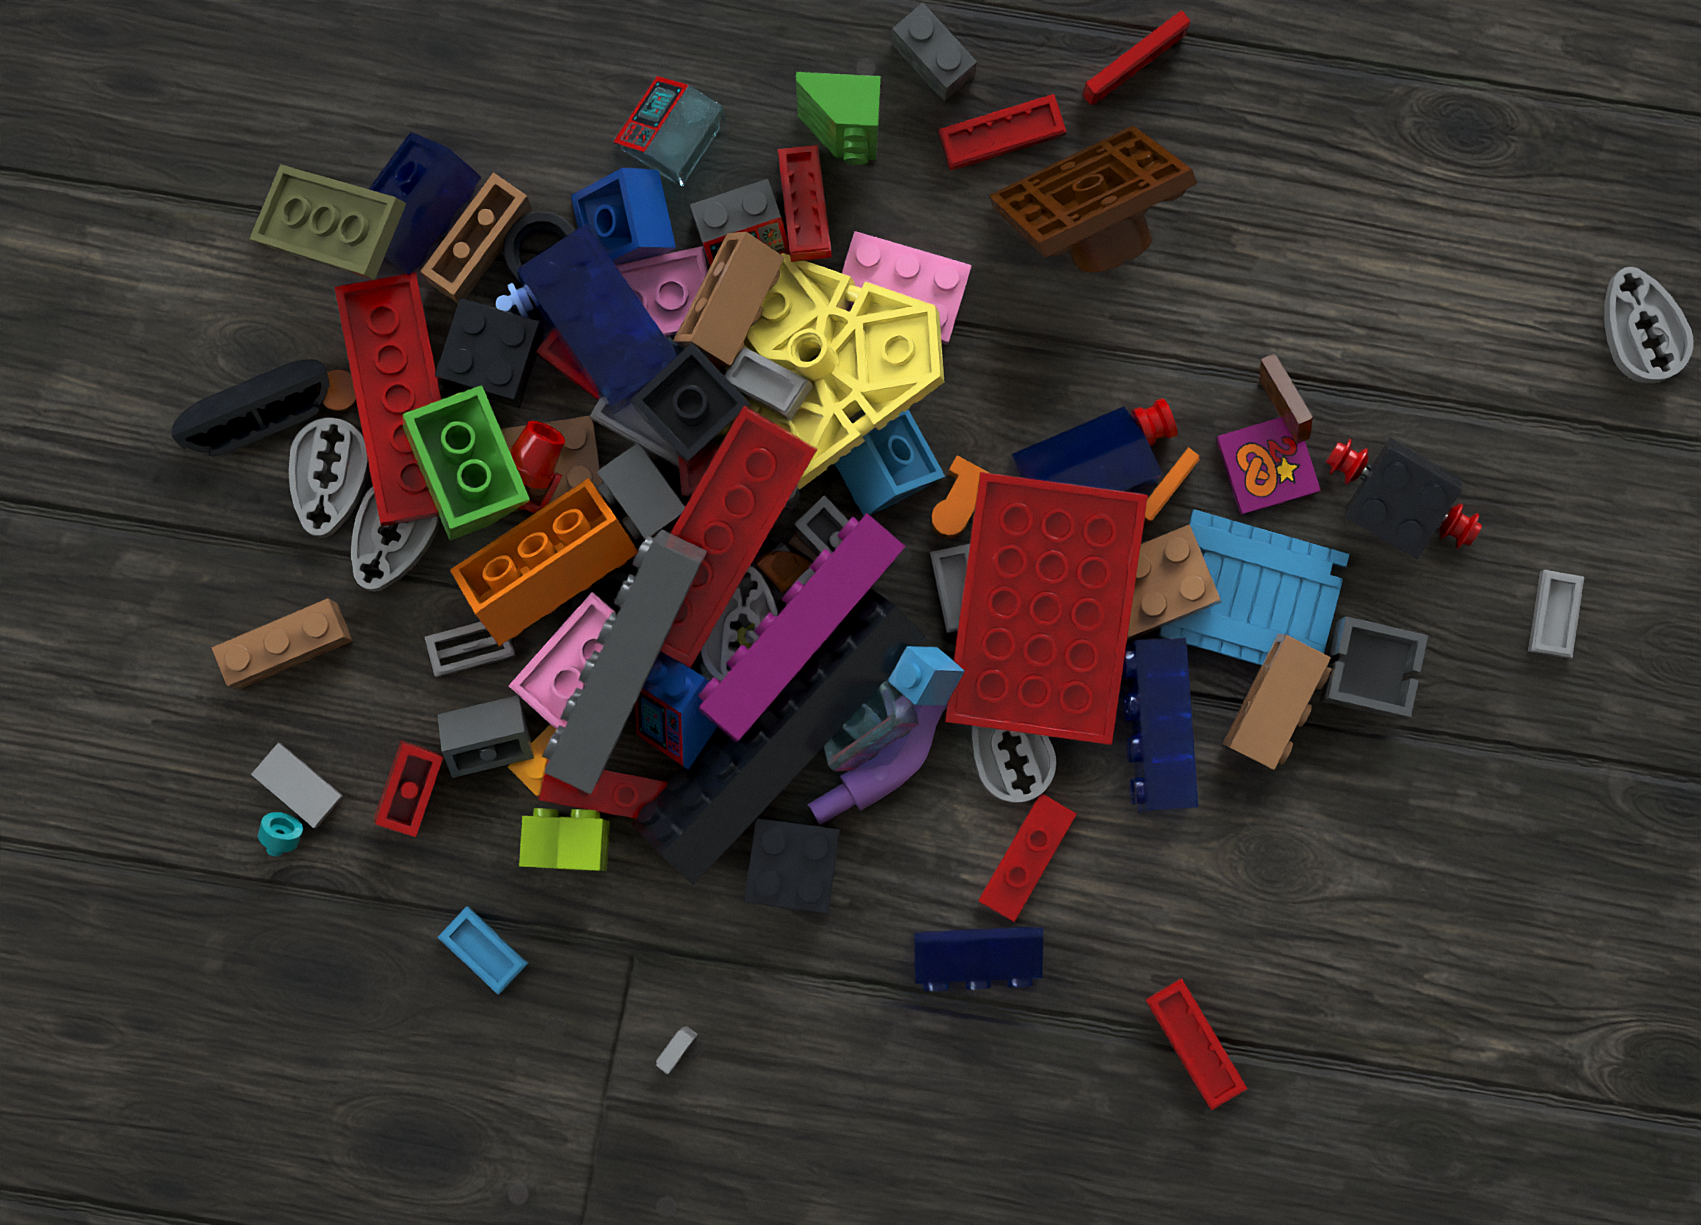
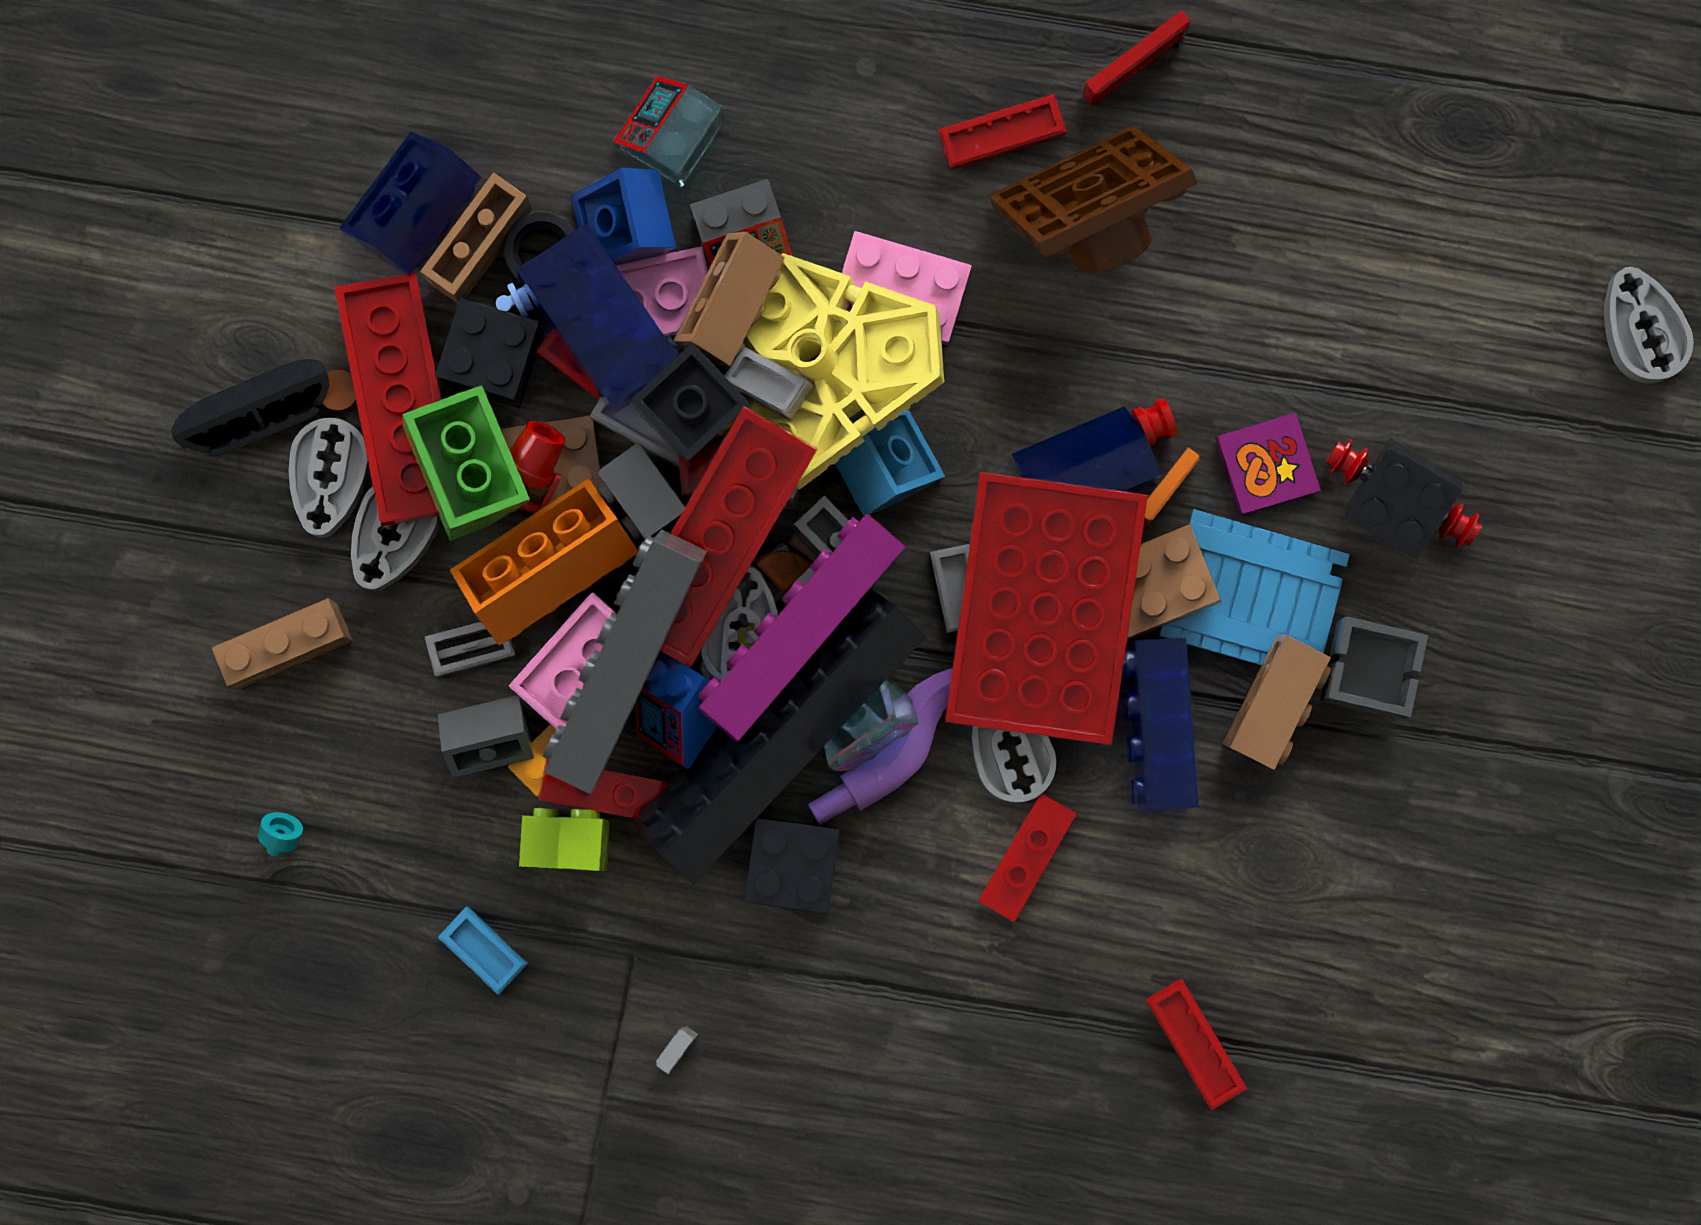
(297, 785): light grey tile -> none
(328, 221): olive plate -> none
(408, 788): red brick -> none
(804, 203): red plate -> none
(841, 113): bright green slope -> none
(926, 675): dark azure brick -> none
(933, 52): dark grey brick -> none
(953, 514): orange leg -> none
(978, 957): clear blue slope -> none
(1285, 398): reddish brown tile -> none
(1556, 614): light grey tile -> none

